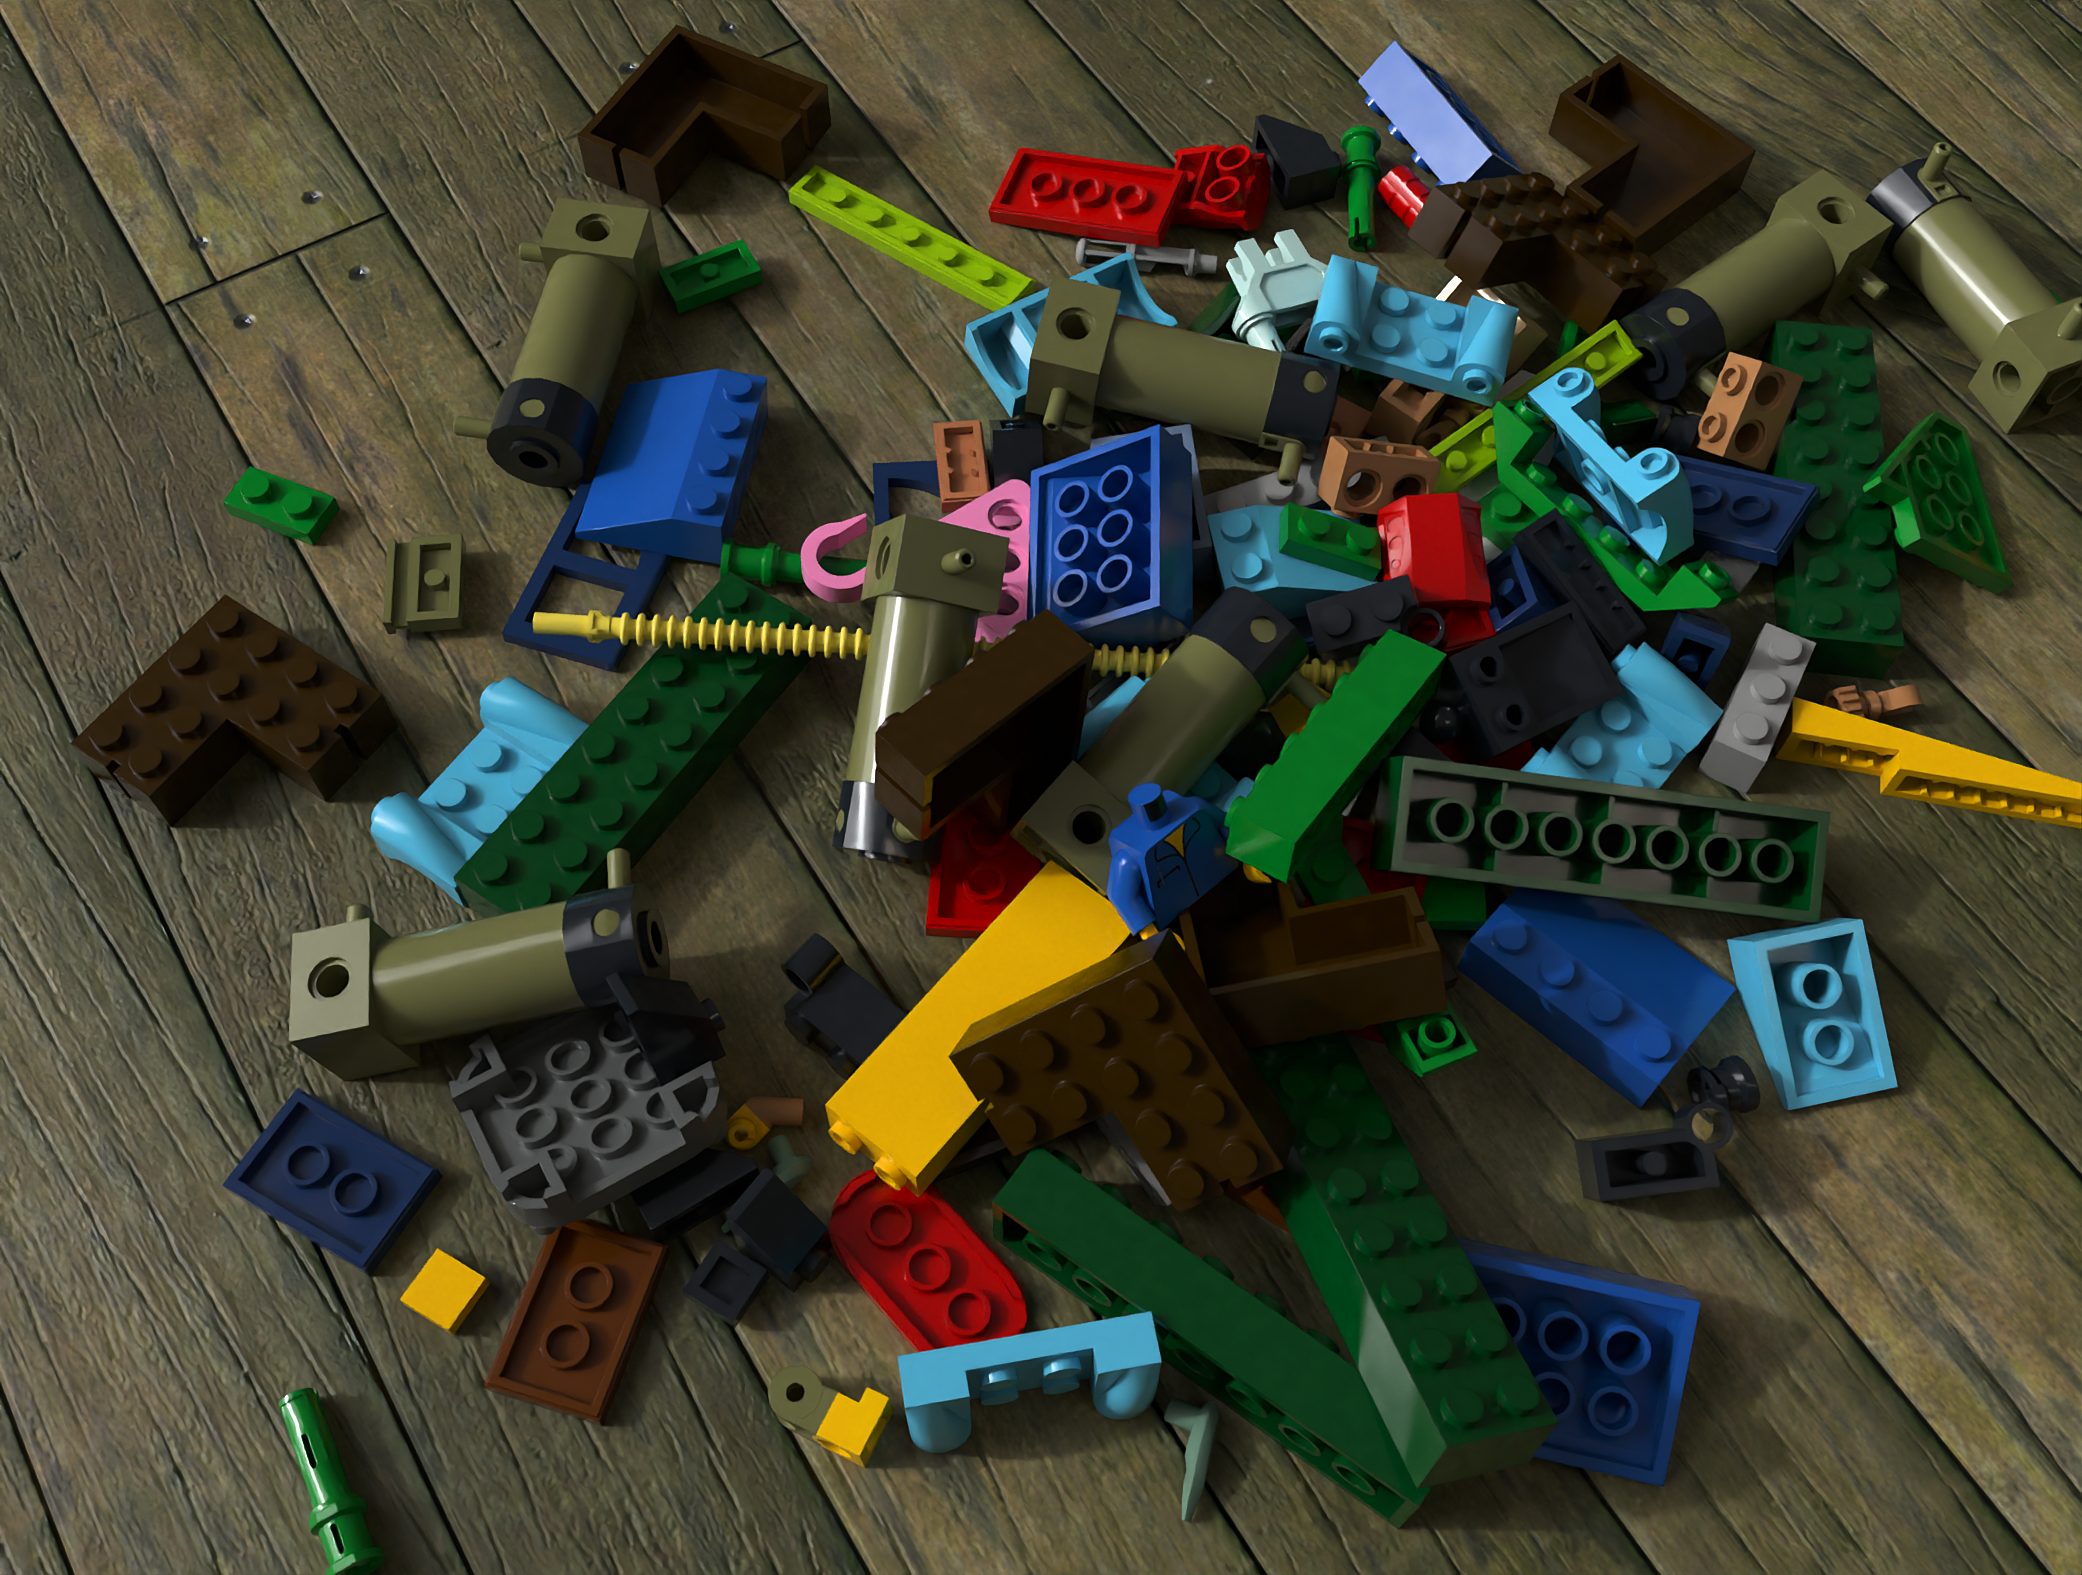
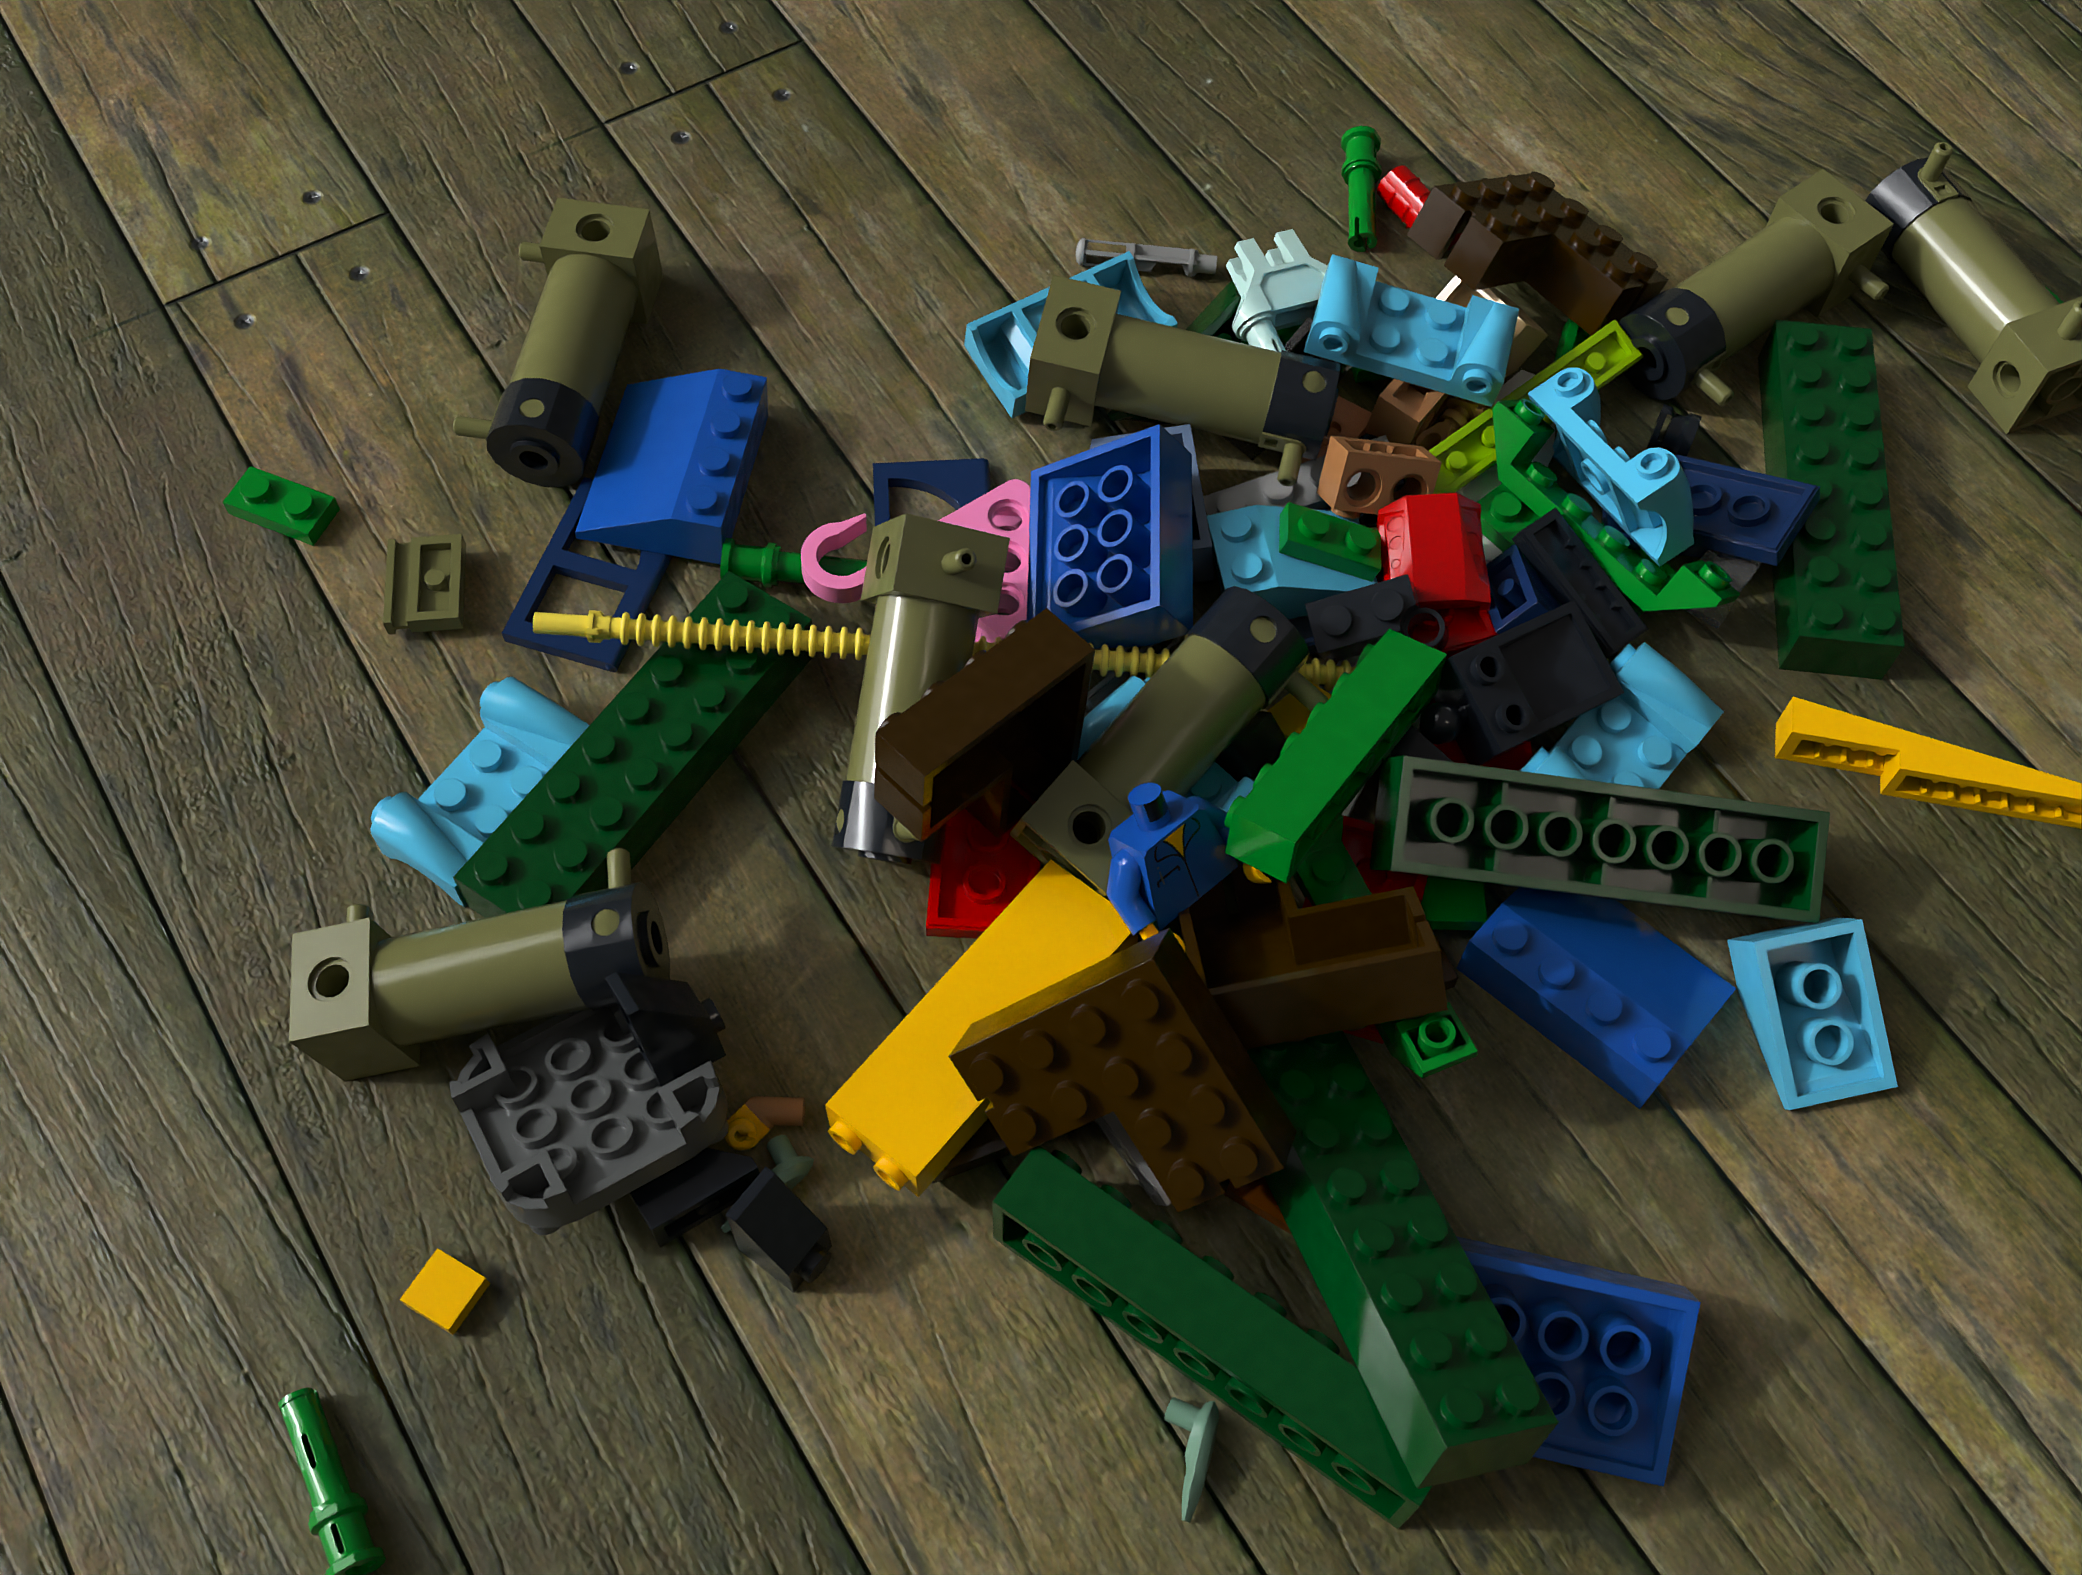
(227, 692): dark brown piece -> none
(333, 1181): dark blue tile -> none
(578, 1320): reddish brown tile -> none
(698, 100): dark brown piece -> none
(710, 276): green plate -> none
(726, 1283): black plate -> none
(827, 1416): leg -> none
(836, 1006): black hinge -> none
(910, 240): lime tile -> none
(924, 1265): red tile -> none
(960, 463): nougat plate -> none
(1015, 449): black slope -> none
(1089, 197): red tile -> none
(1114, 1354): medium azure piece -> none
(1224, 187): red slope -> none
(1299, 162): black slope -> none
(1433, 119): slope -> none
(1626, 422): dark green slope -> none
(1650, 153): dark brown piece -> none
(1654, 1159): black hinge -> none
(1695, 646): dark blue slope -> none
(1728, 1085): black wheel -> none
(1747, 410): medium nougat brick -> none
(1756, 708): light grey brick -> none
(1872, 704): medium nougat piece -> none
(1942, 503): green wing -> none

